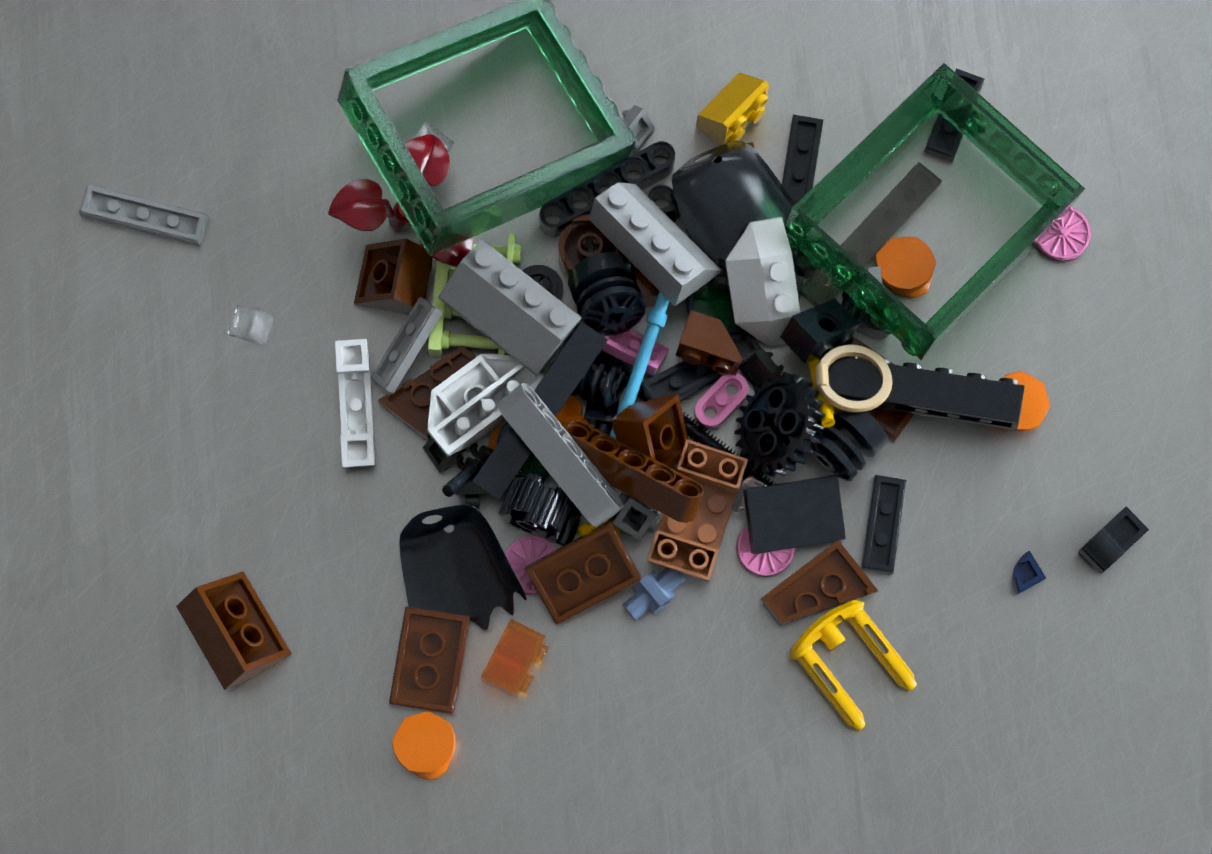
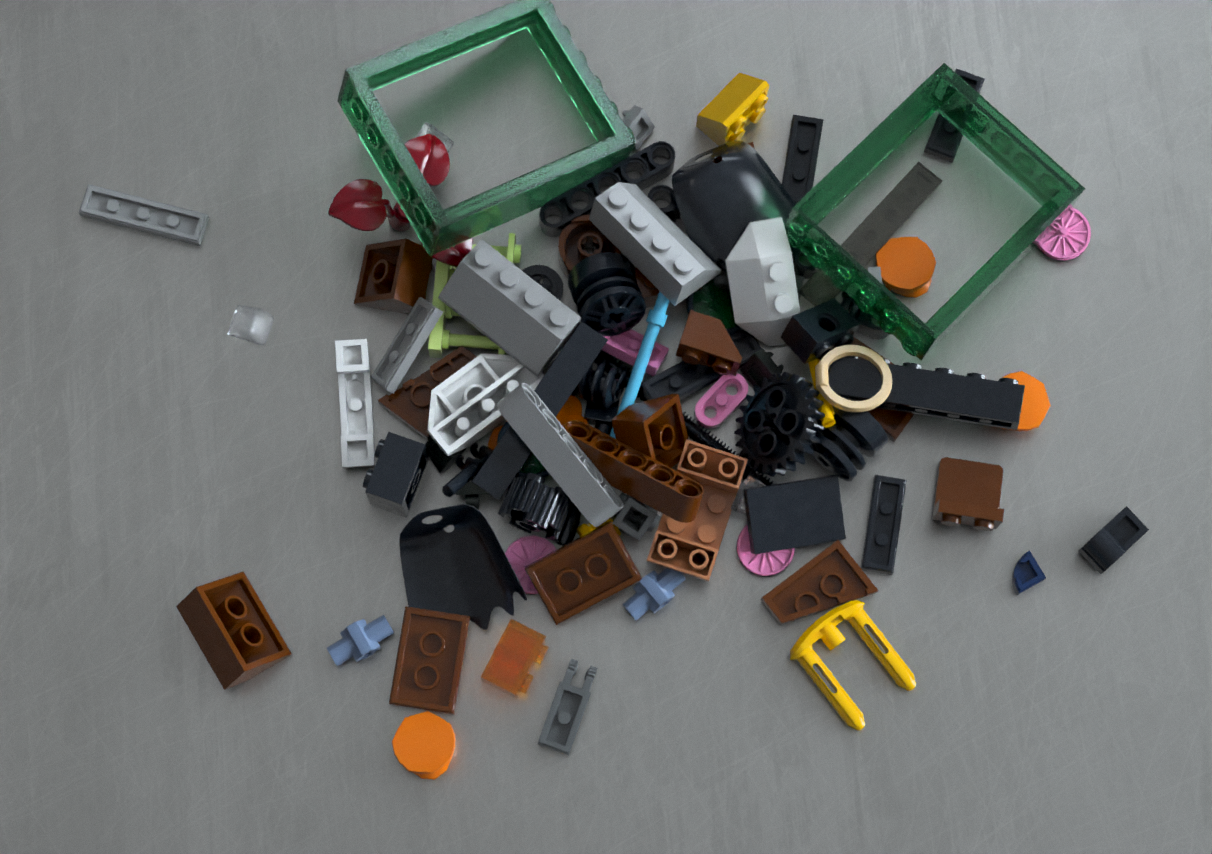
(360, 640): none -> sand blue axle
(396, 474): none -> black brick
(566, 711): none -> dark grey hinge
(968, 494): none -> reddish brown bracket

